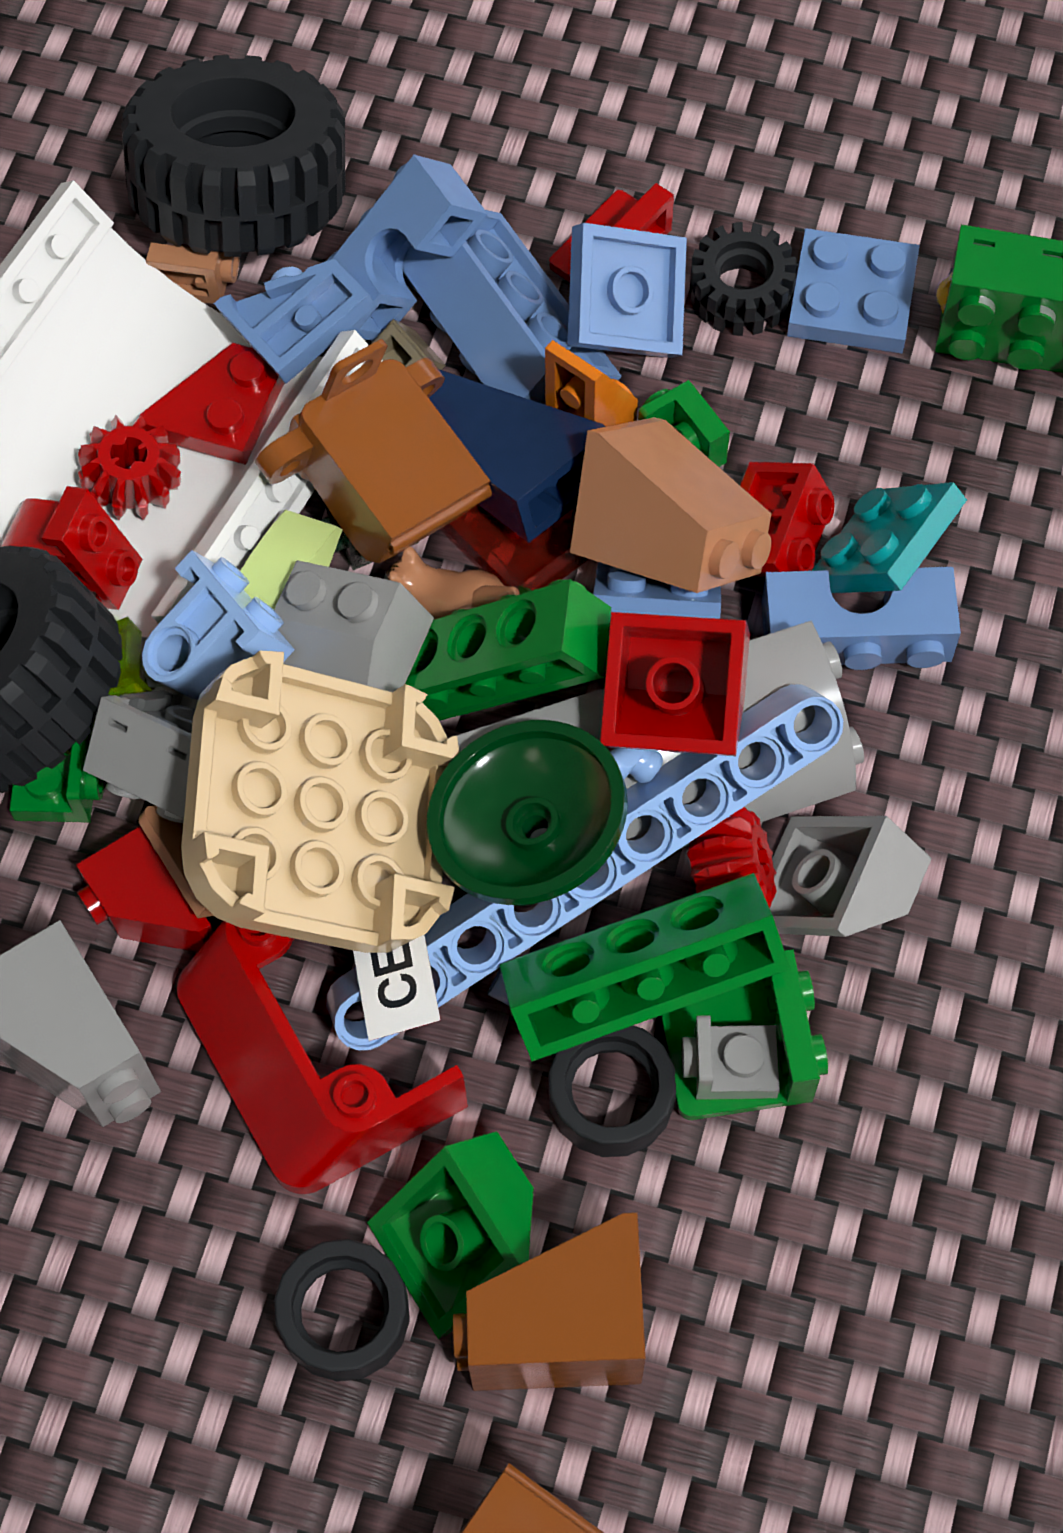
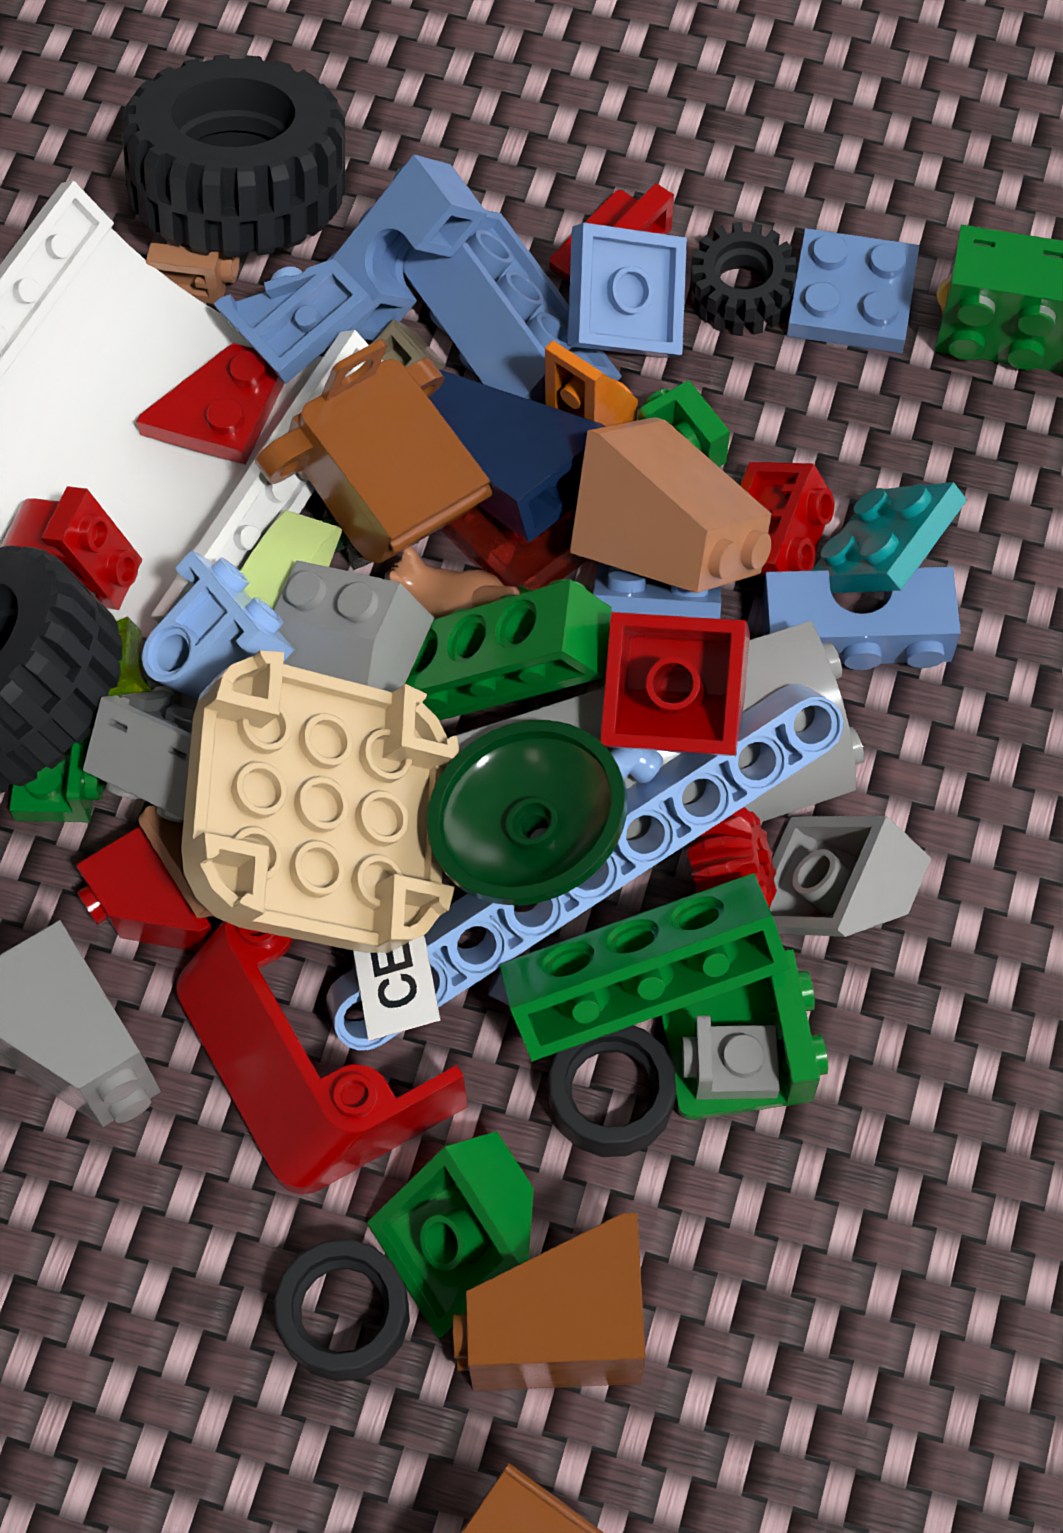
(151, 462): red gear -> none

